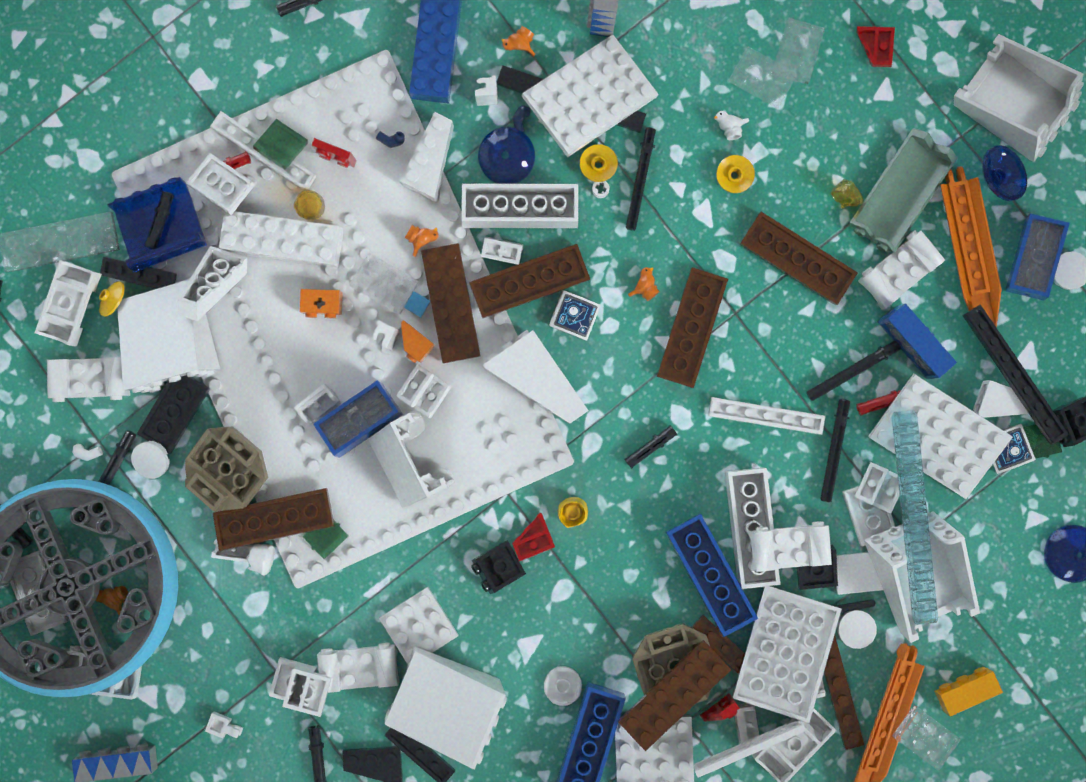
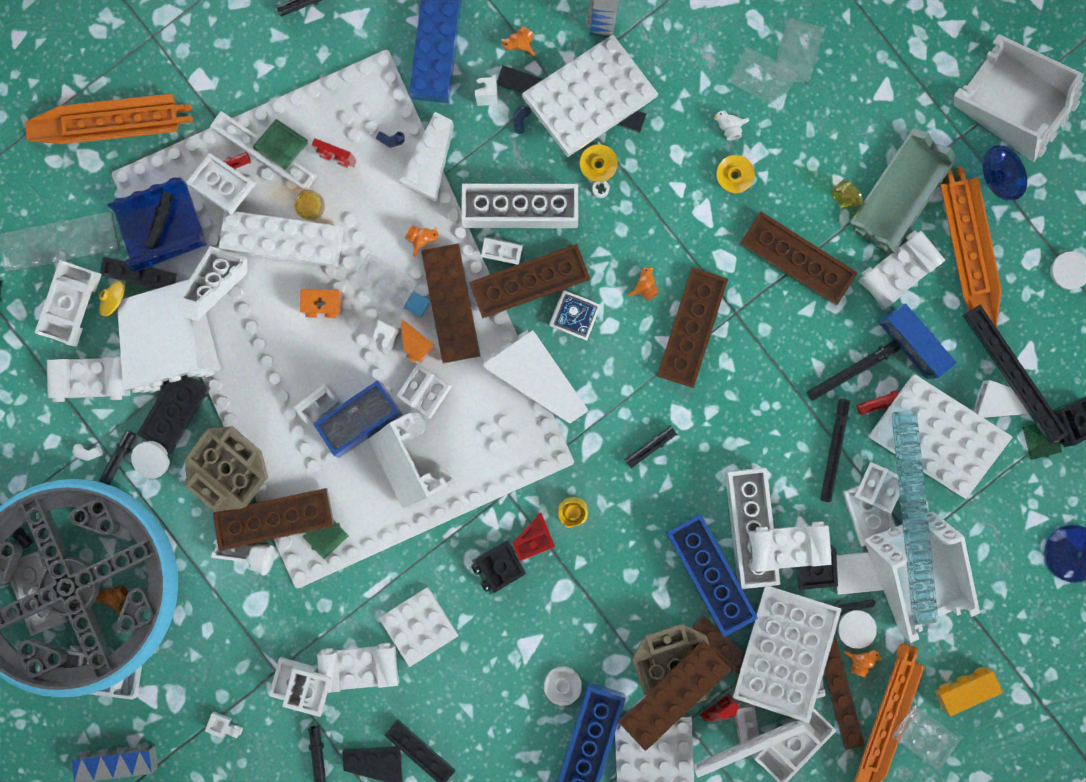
(108, 120): none -> orange hinge
(447, 706): white windscreen -> none
(520, 158): clear blue dish -> none
(646, 152): black axle -> none
(766, 415): white tile -> none
(863, 661): none -> orange animal
(878, 44): red wing -> none
(1016, 452): slope -> none
(1037, 257): clear brick -> none

